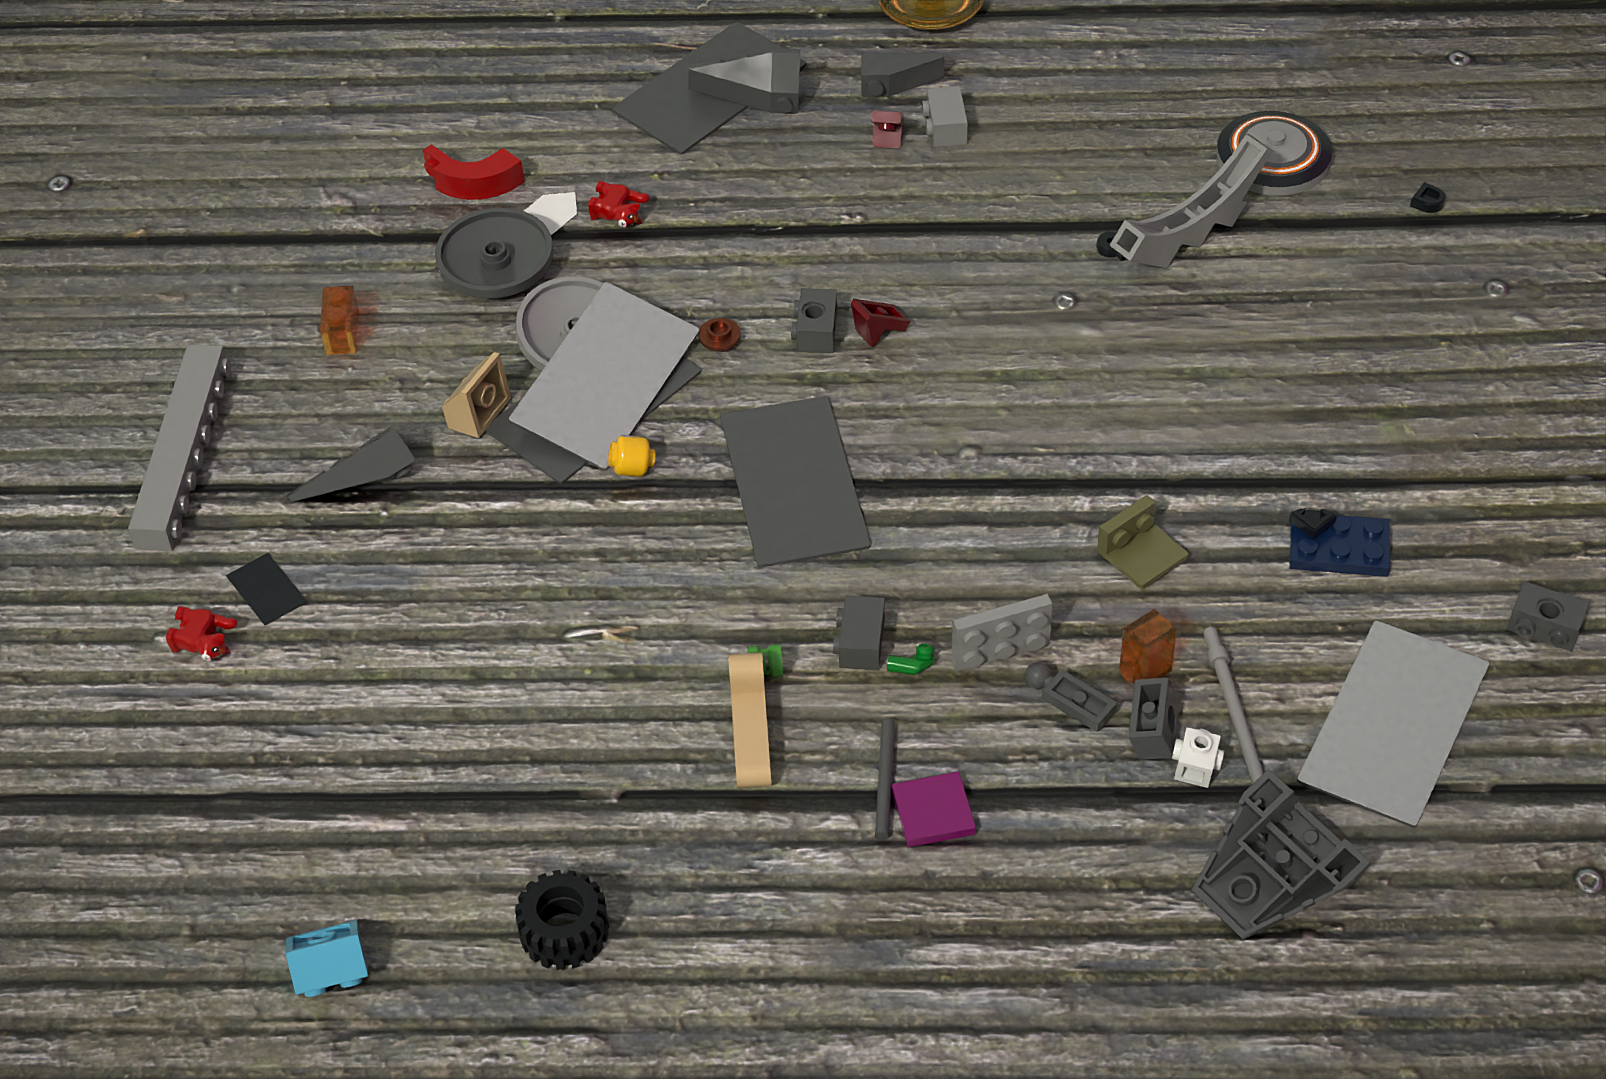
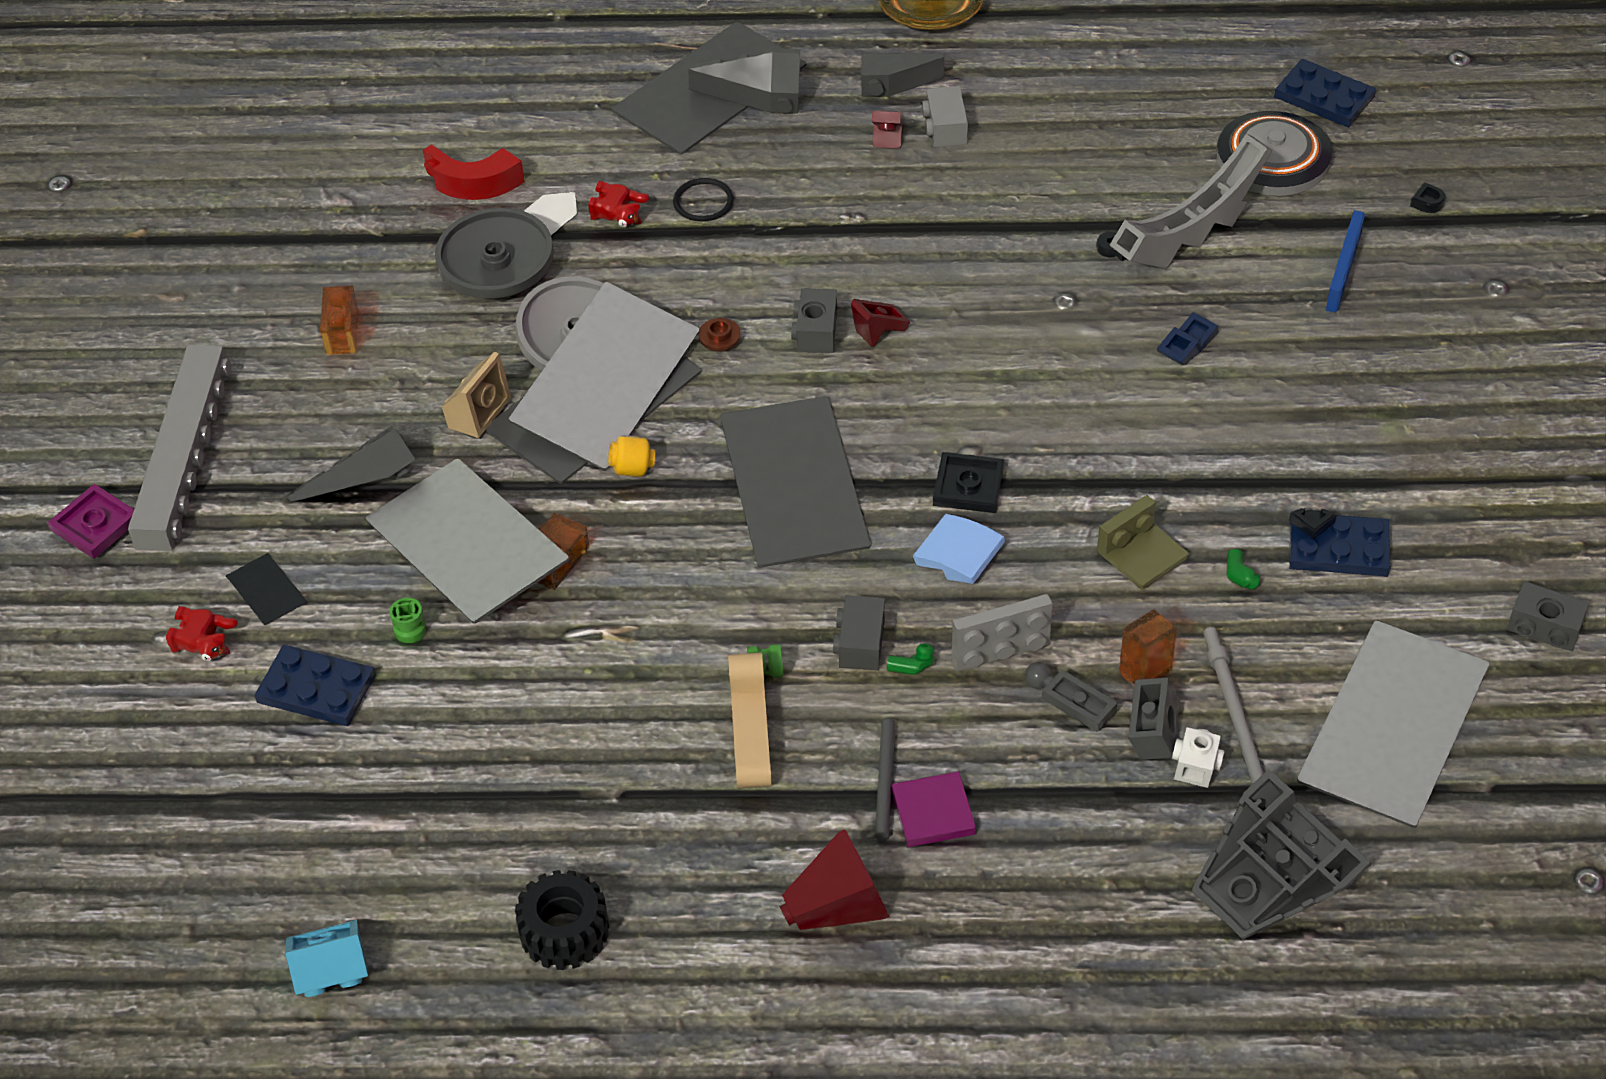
(92, 521): none -> magenta plate
(315, 685): none -> dark blue plate
(407, 620): none -> bright green wheel
(467, 540): none -> flat silver piece
(571, 539): none -> clear orange brick
(703, 181): none -> black tyre
(833, 890): none -> dark red slope
(959, 548): none -> light blue slope
(968, 482): none -> black tile
(1188, 340): none -> dark blue slope
(1240, 573): none -> green arm
(1325, 92): none -> dark blue plate
(1345, 261): none -> blue tile

